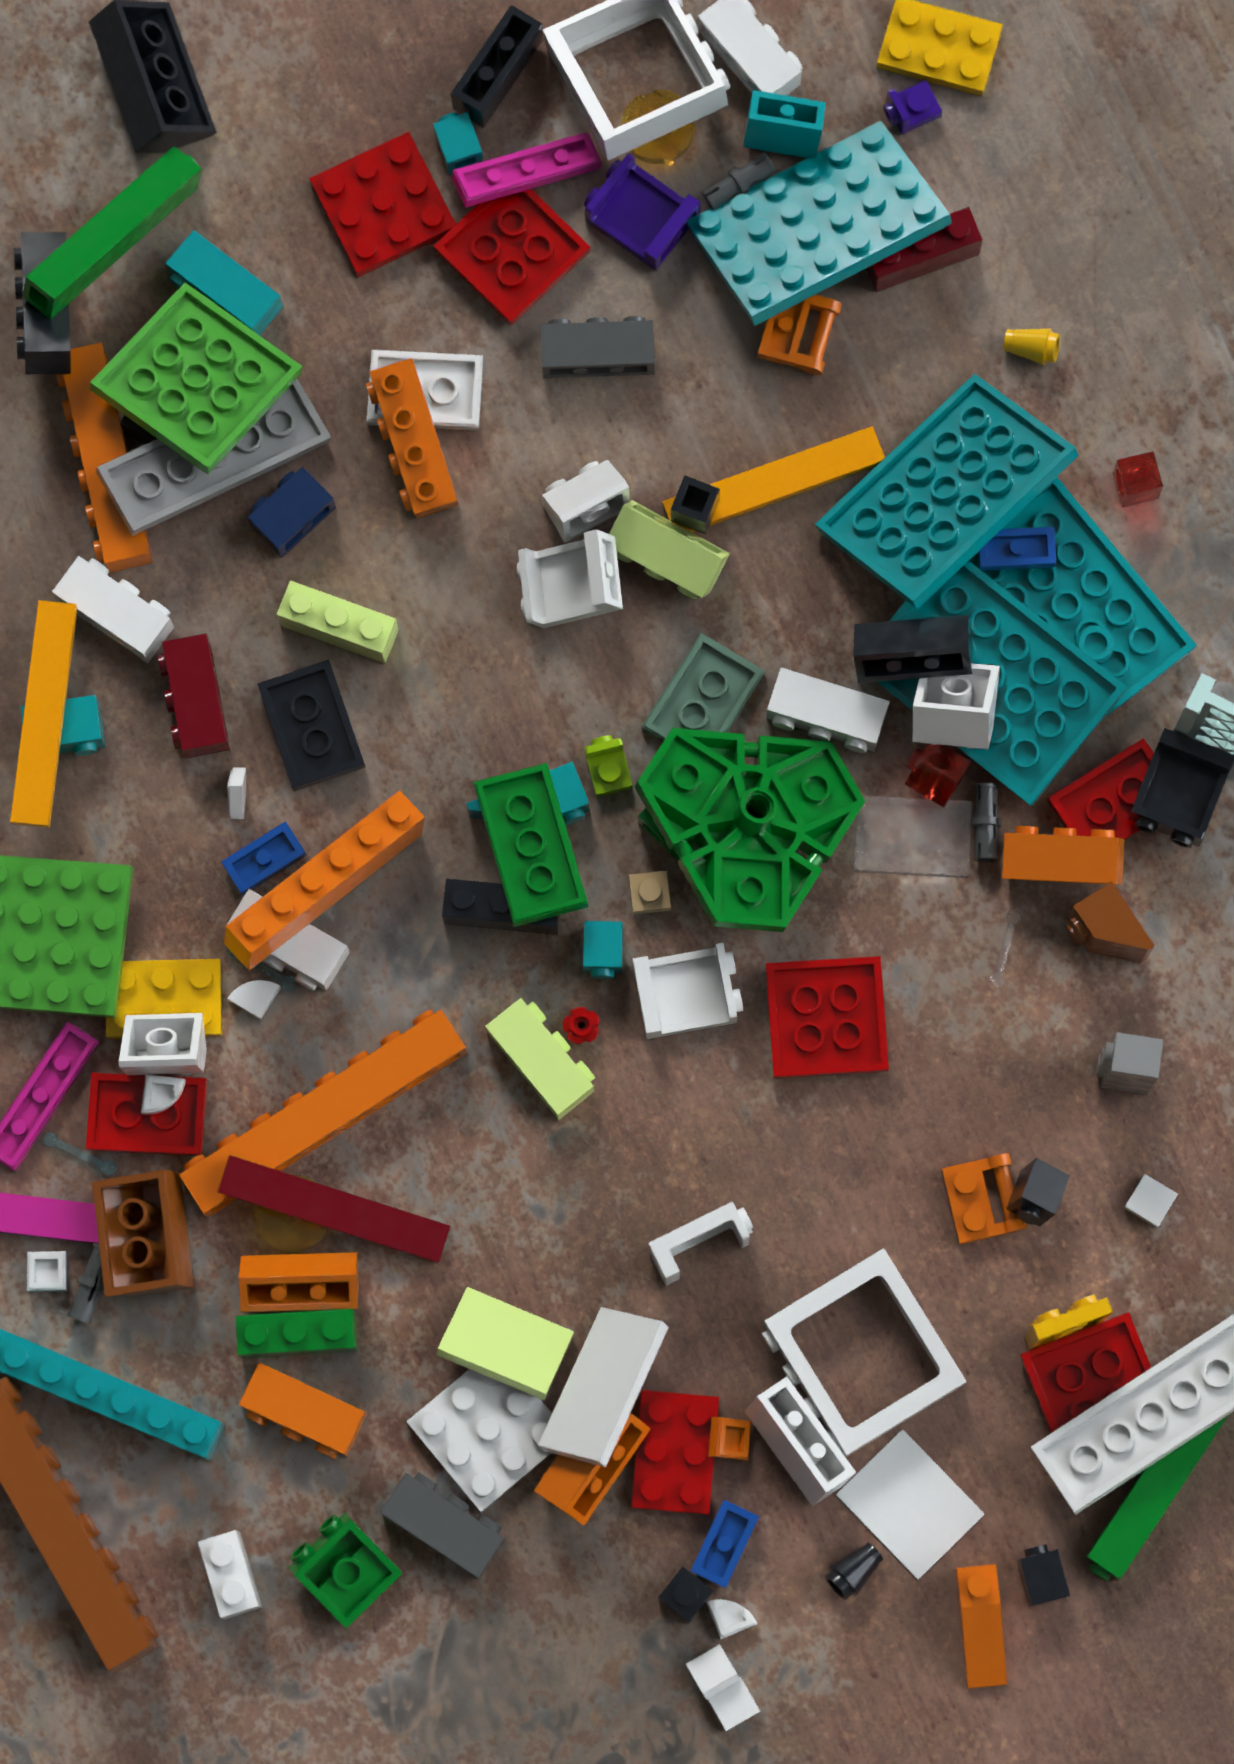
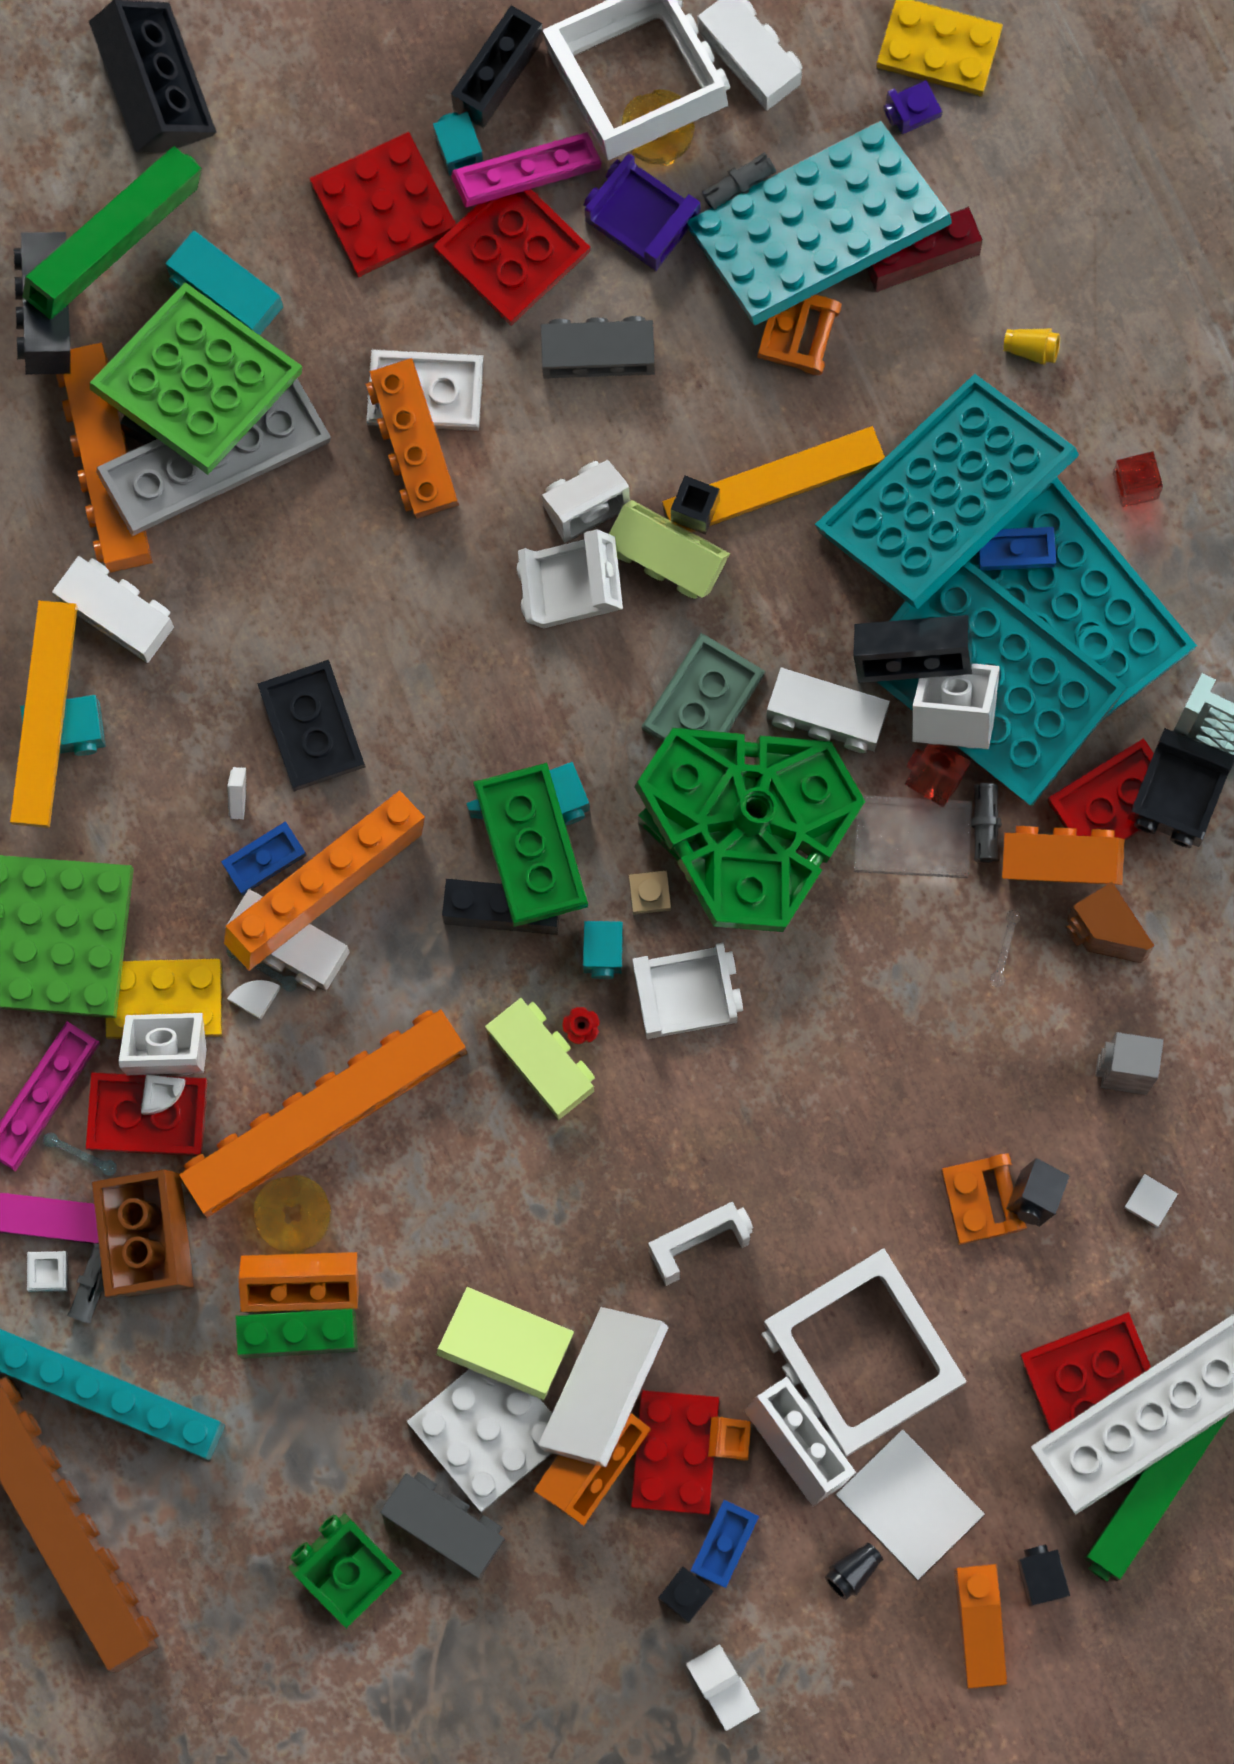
(194, 696): dark red brick -> none
(230, 1574): white brick -> none
(291, 511): dark blue brick -> none
(302, 1411): orange brick -> none
(333, 1209): dark red tile -> none
(337, 622): yellowish green brick -> none
(607, 766): lime bracket -> none
(730, 1617): white tile -> none
(784, 124): teal brick -> none
(827, 1017): red plate -> none
(1053, 1326): yellow plate -> none

